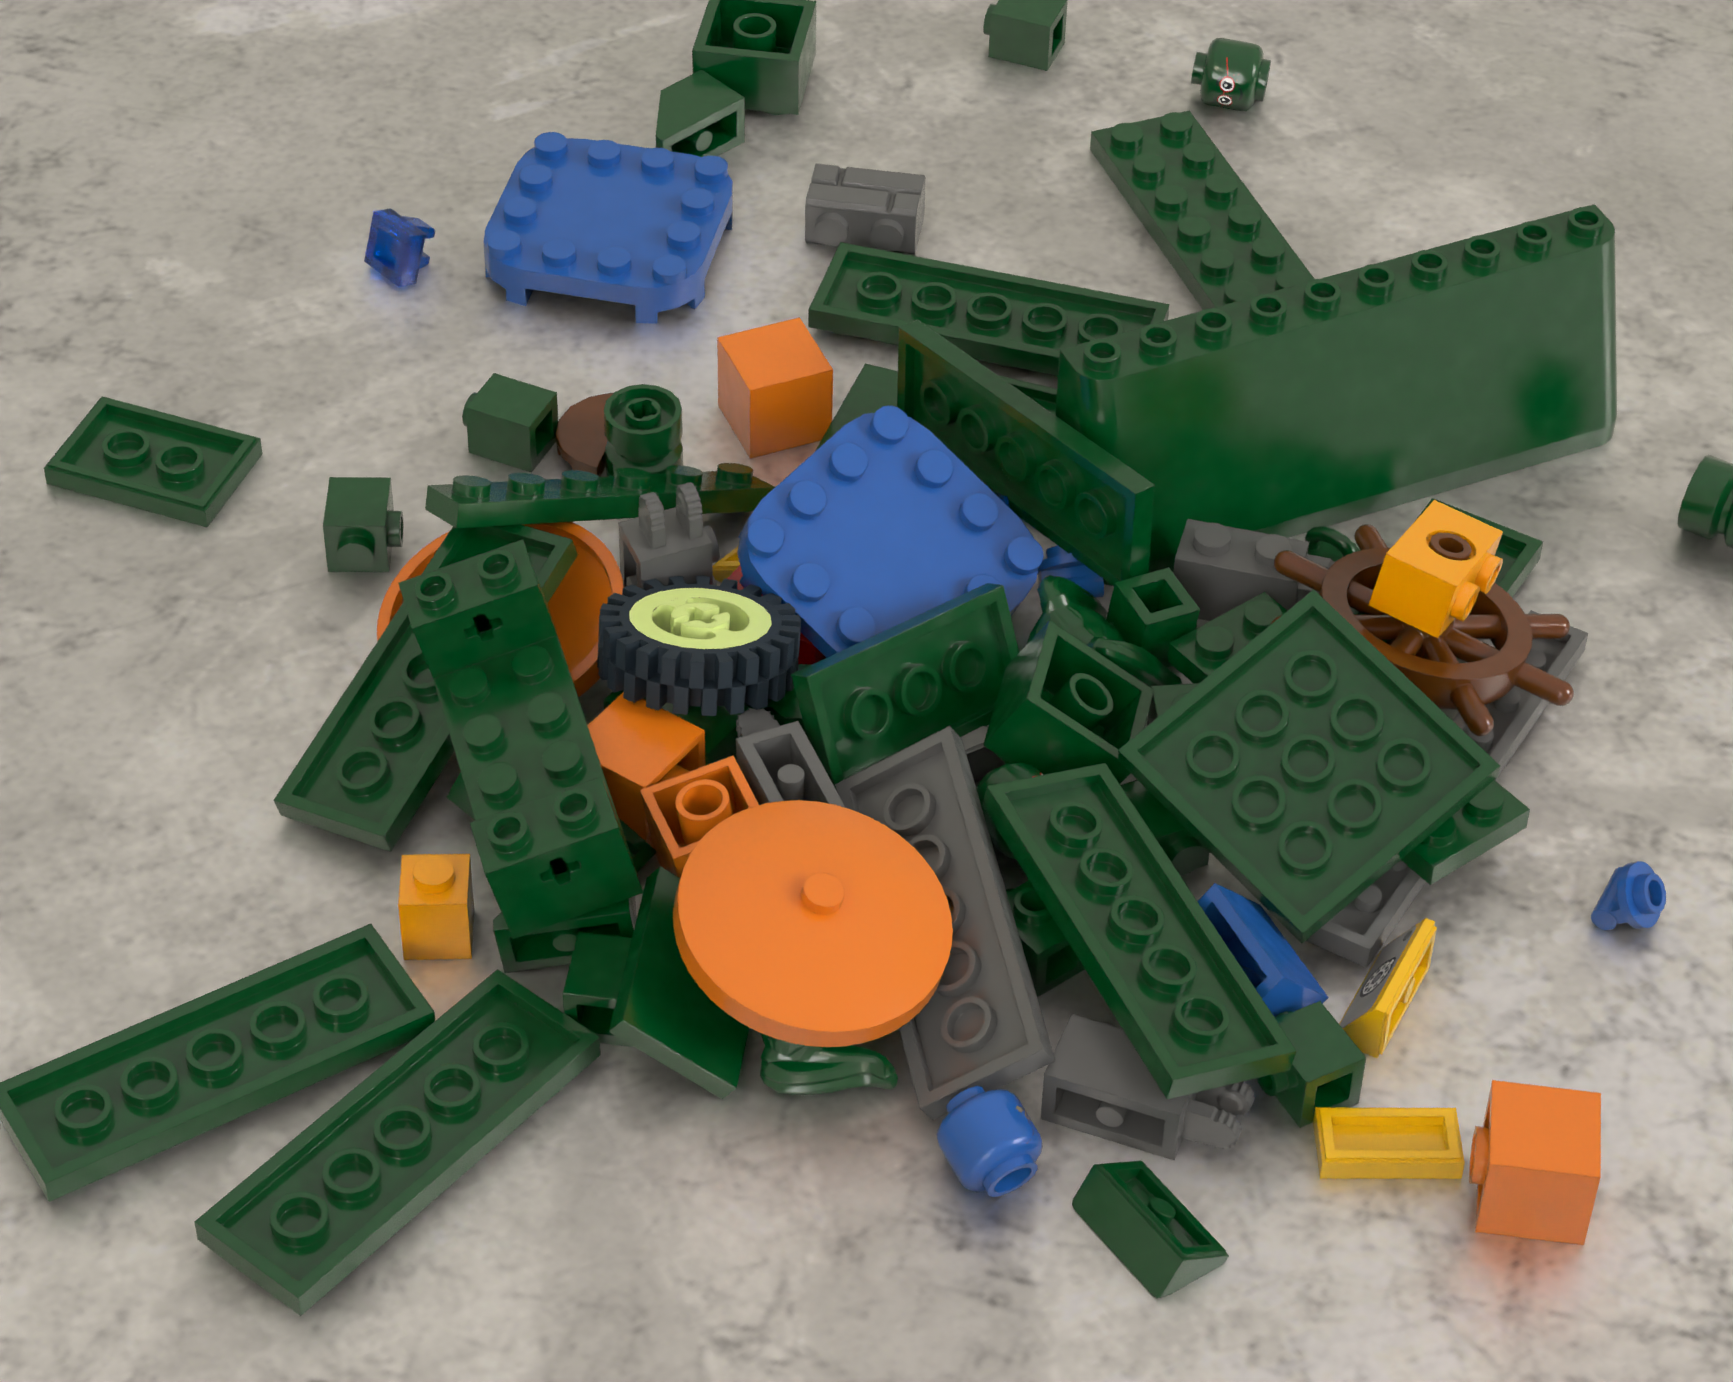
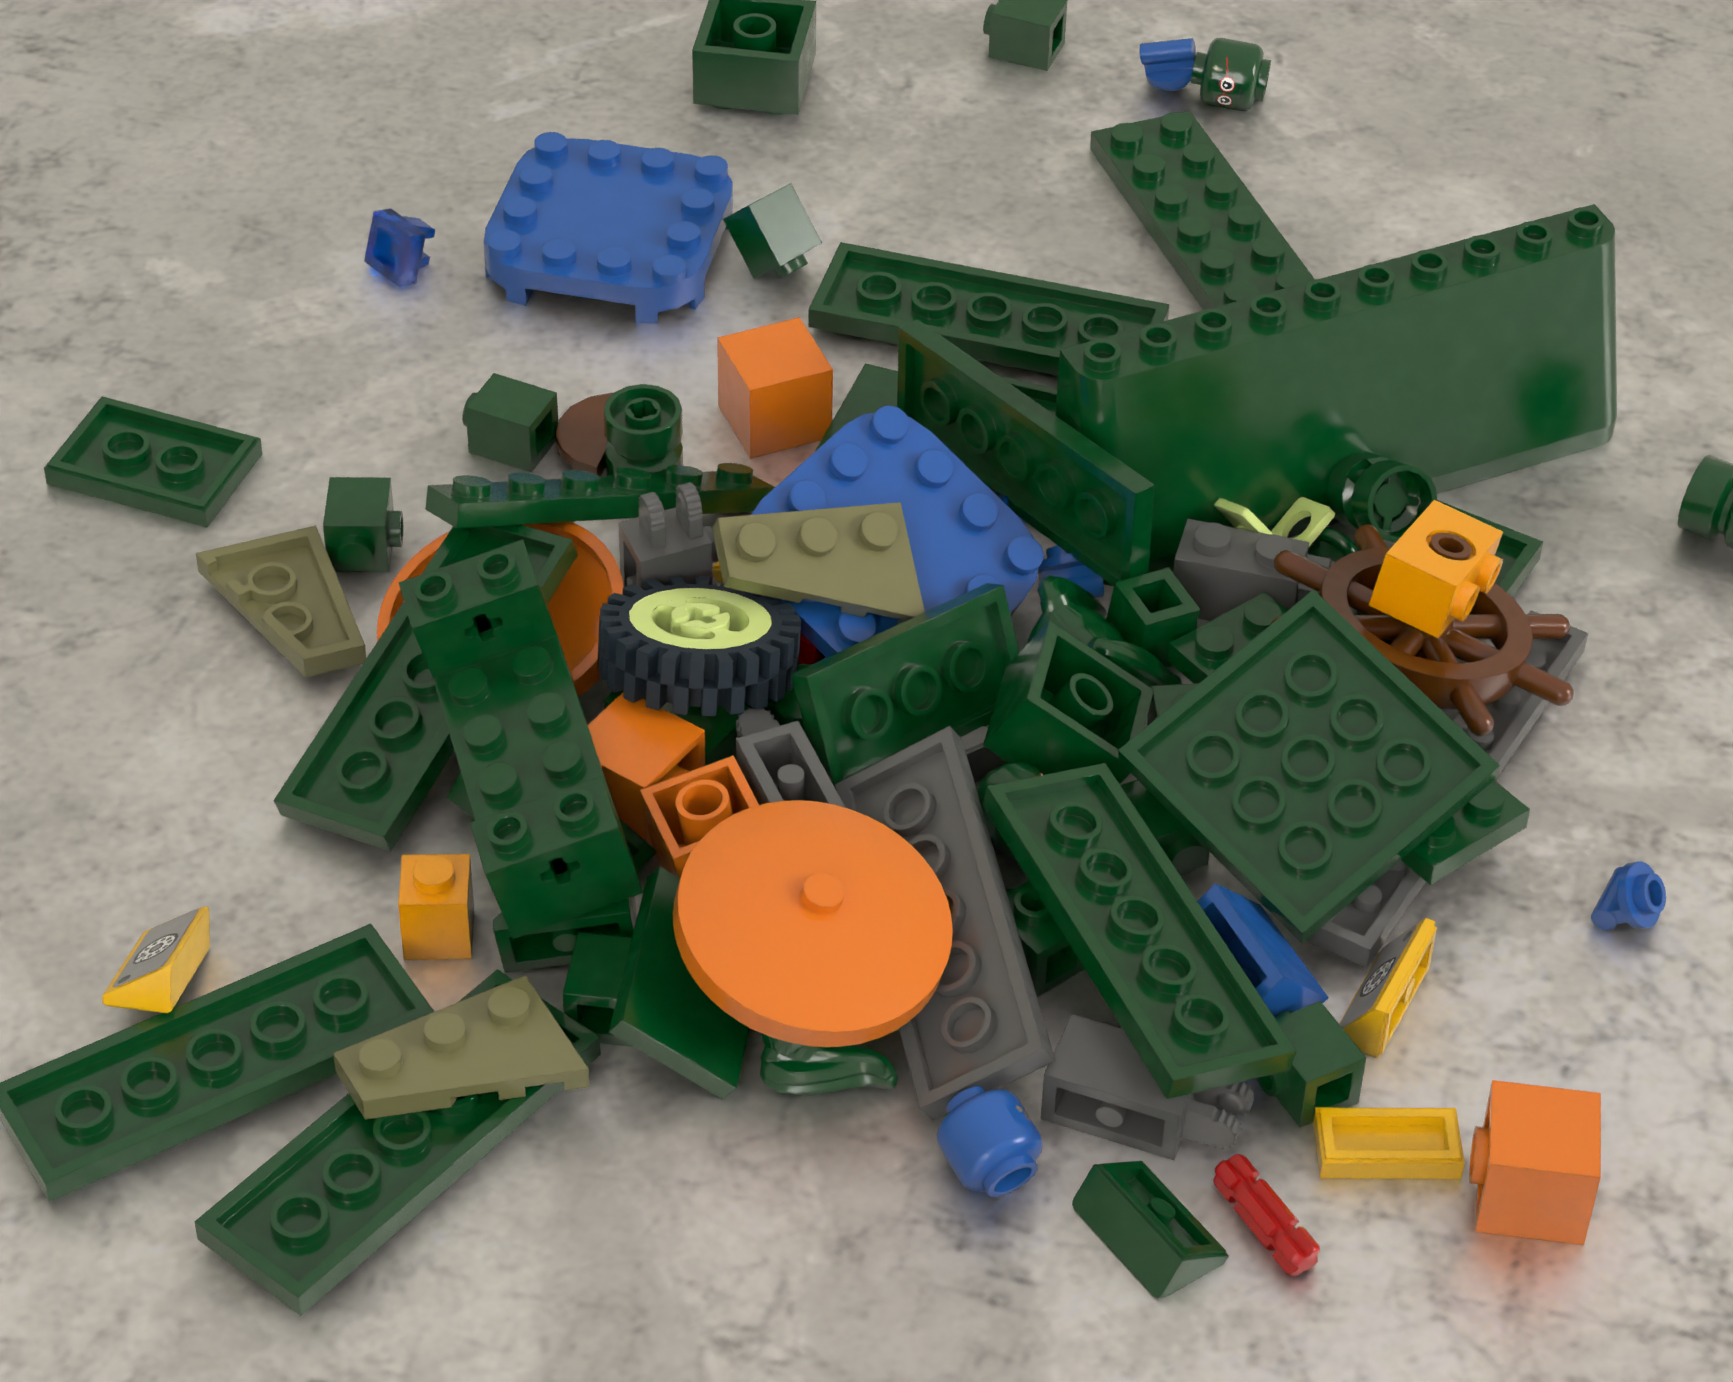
(161, 964): none -> yellow slope
(290, 597): none -> olive wing
(469, 1048): none -> olive wing
(700, 117): dark green slope -> none
(773, 233): none -> brick
(824, 555): none -> olive wing
(865, 208): dark grey brick -> none
(1168, 63): none -> blue plate
(1244, 519): none -> yellowish green bracket
(1266, 1215): none -> red axle
(1379, 494): none -> dark green wheel

